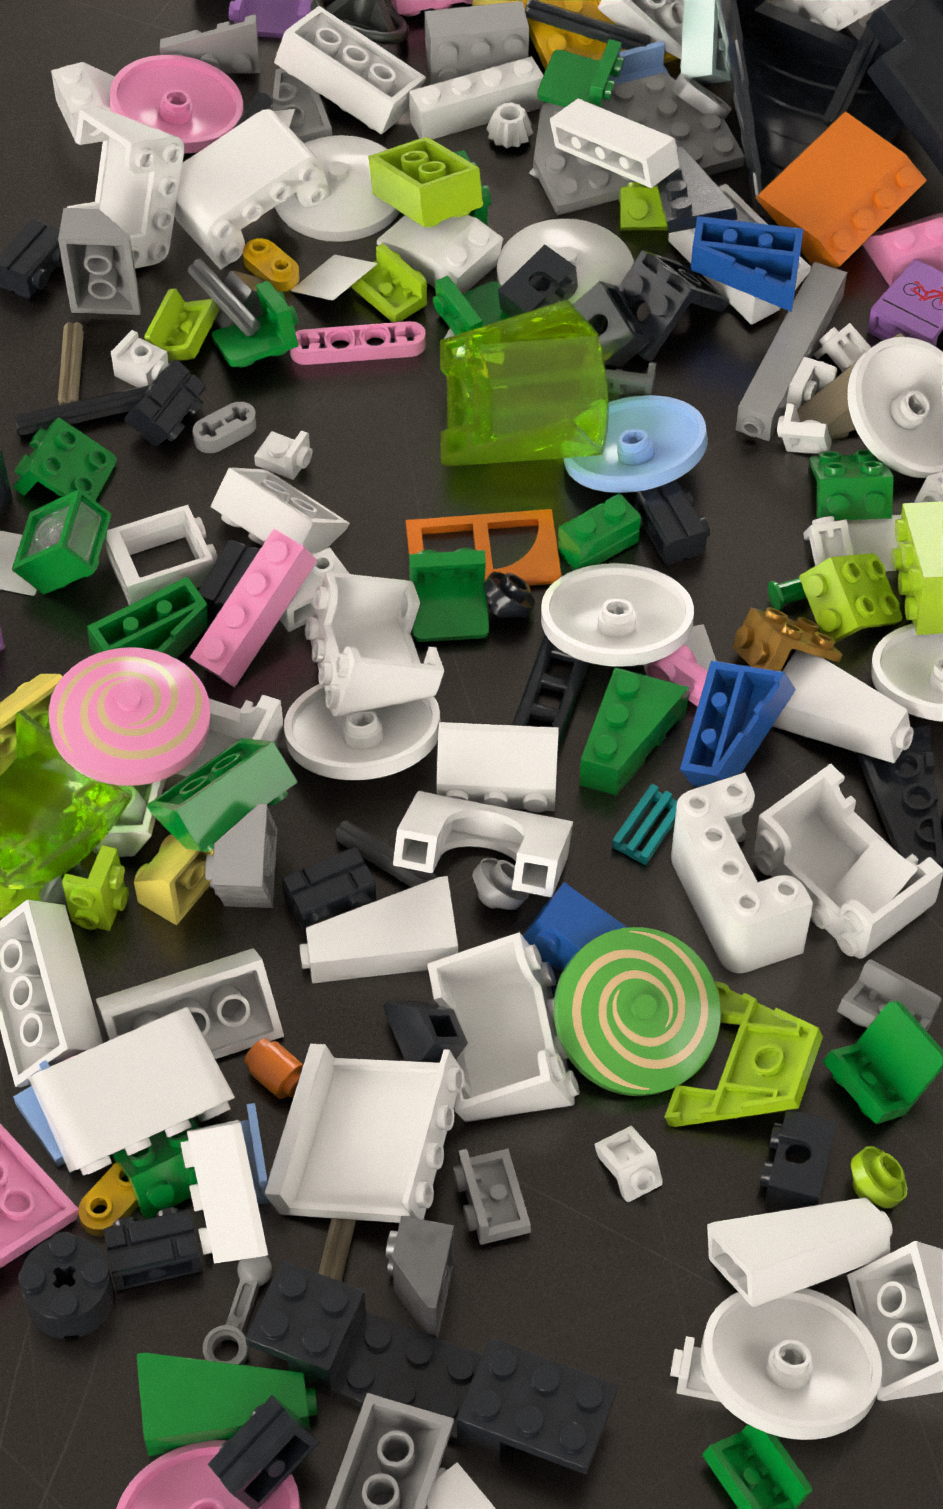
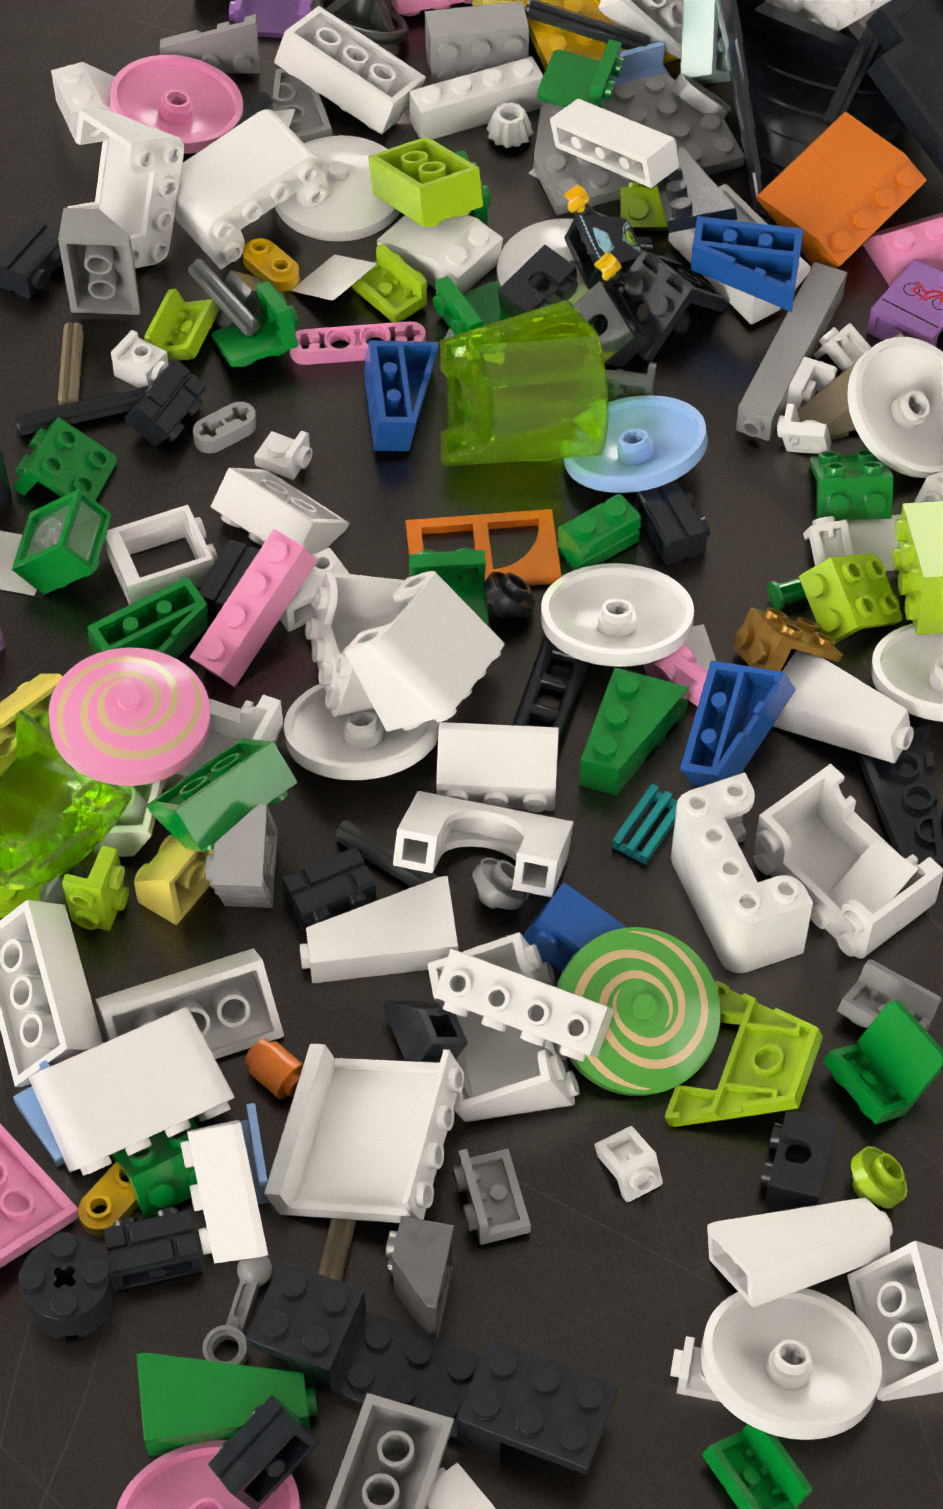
(396, 389): none -> blue wedge
(425, 657): none -> white windscreen
(523, 1003): none -> white brick
(601, 244): none -> black torso

